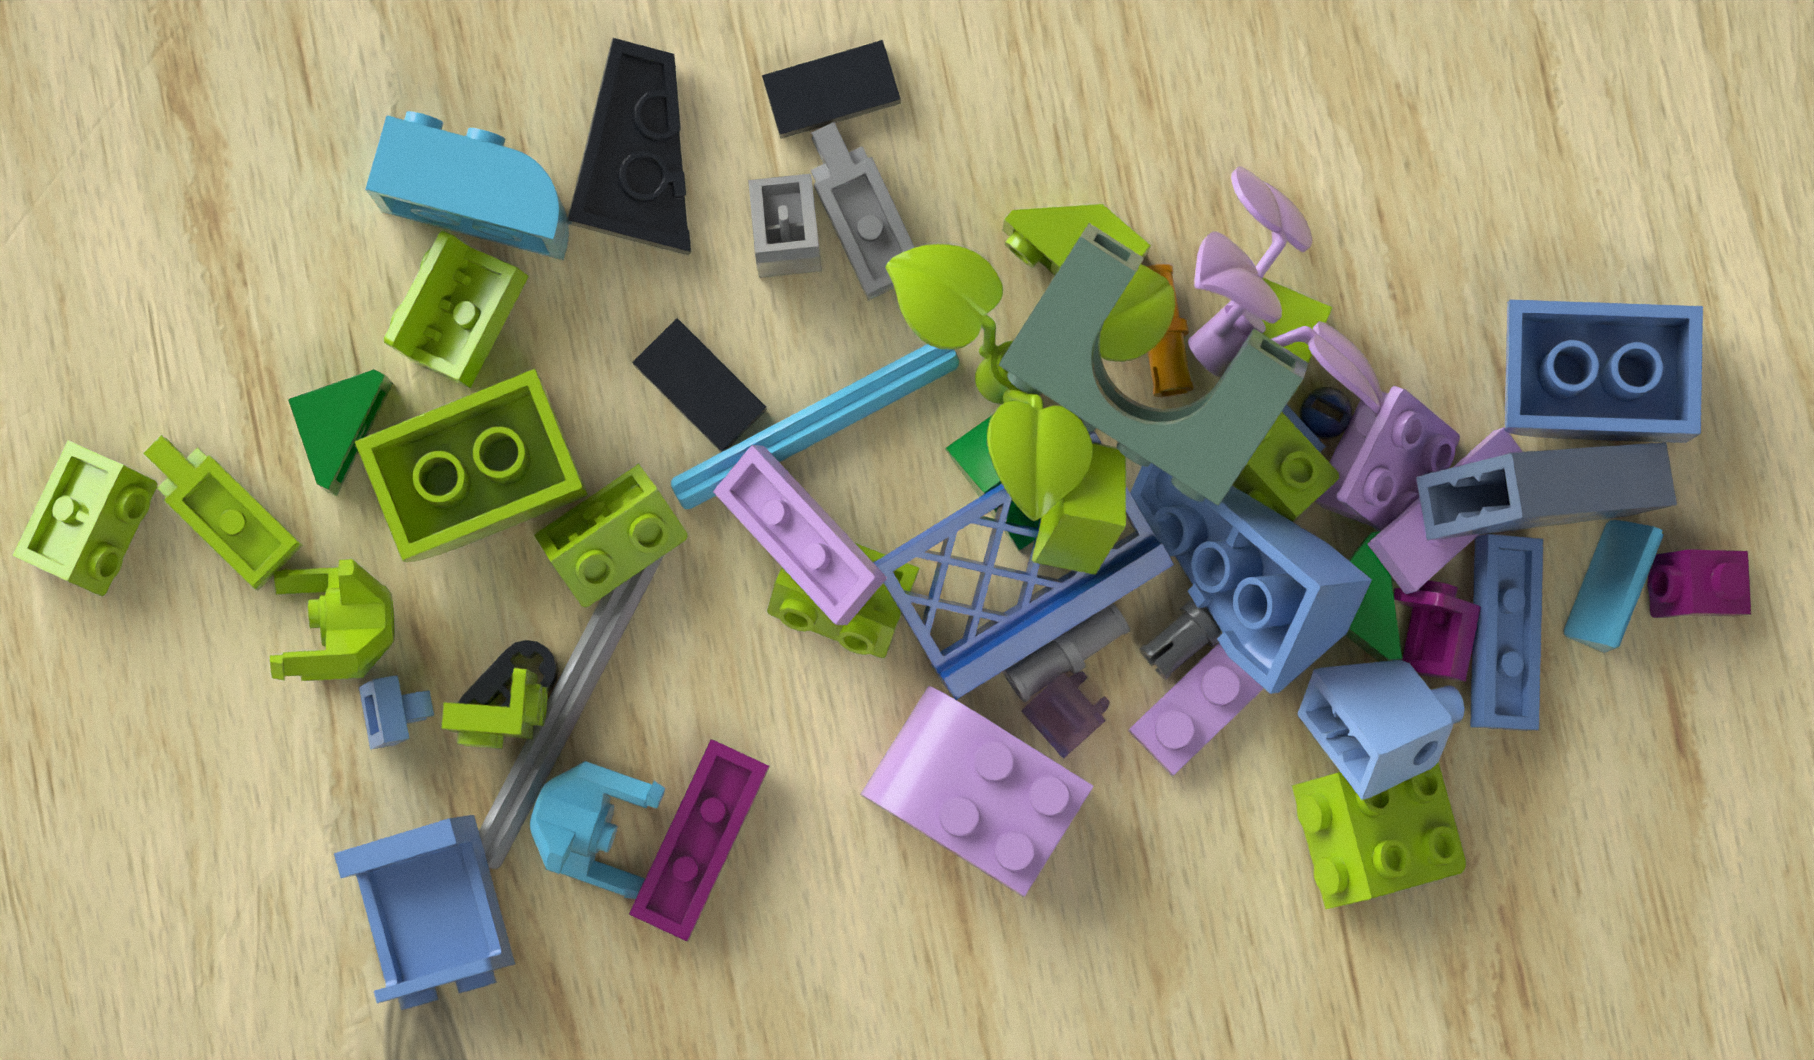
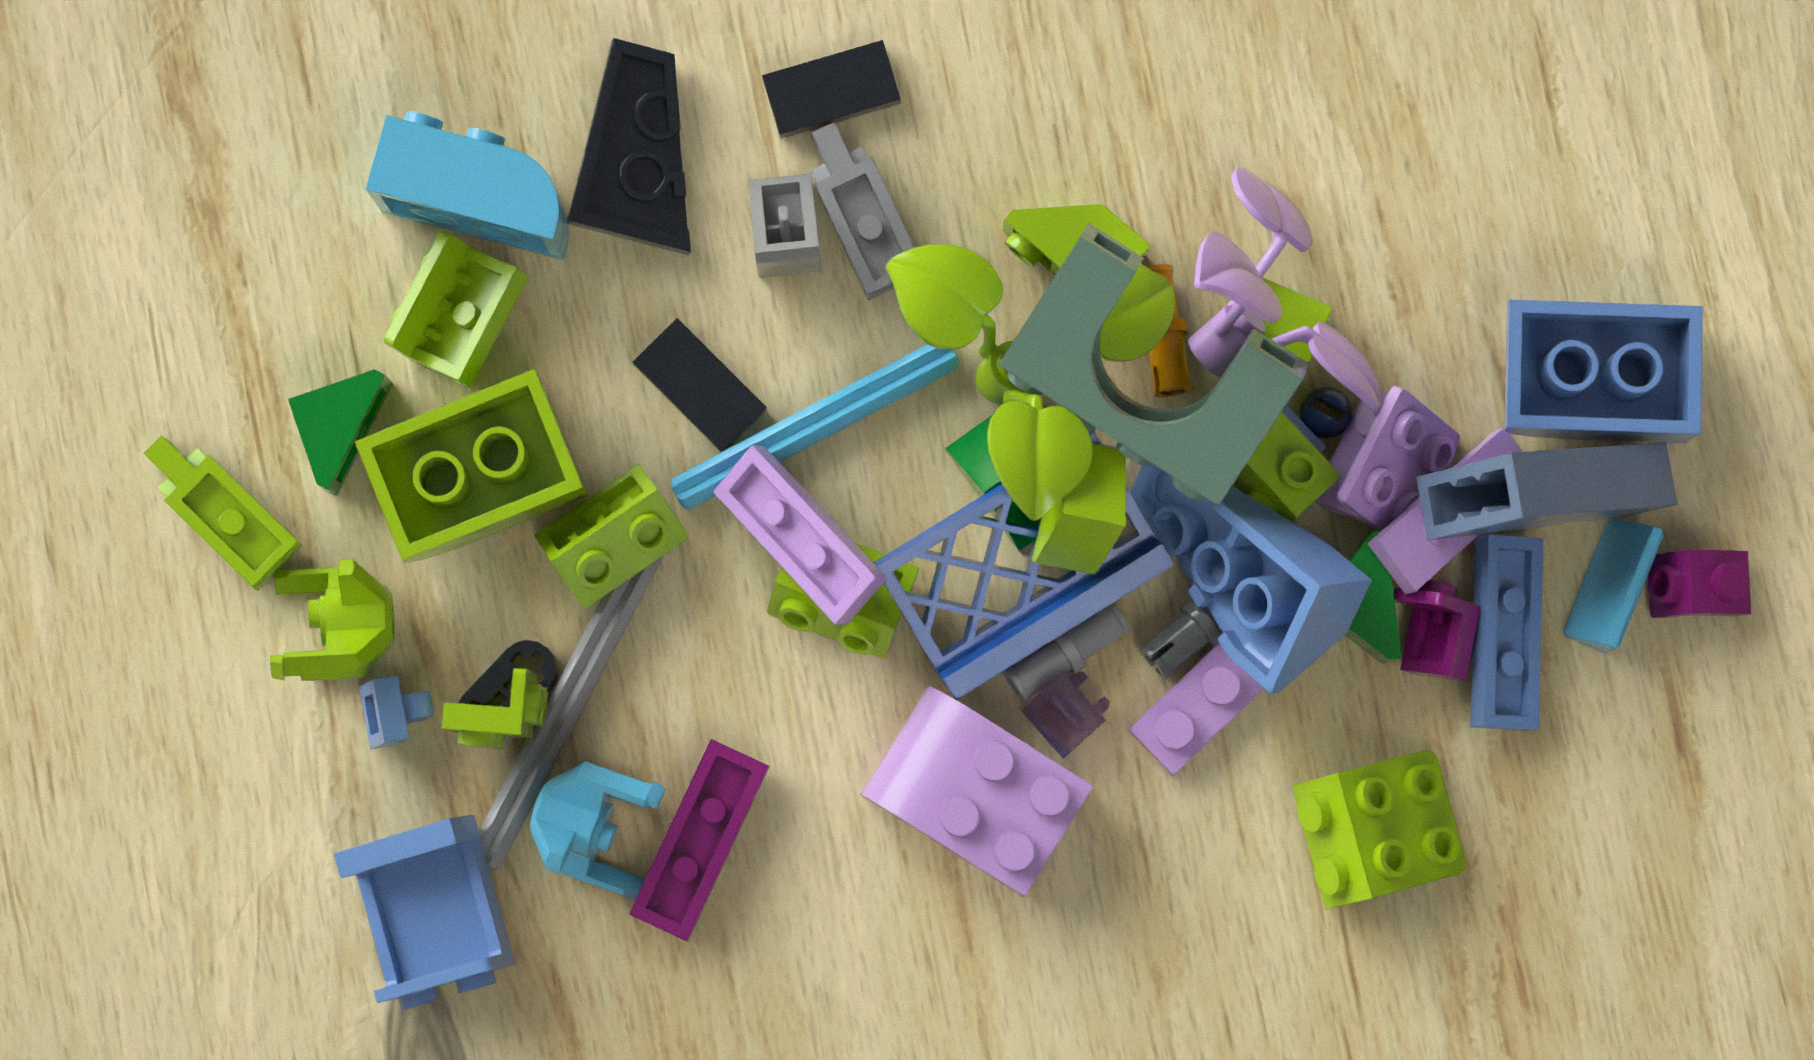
(86, 518): lime bracket -> none
(1379, 721): light blue torso -> none

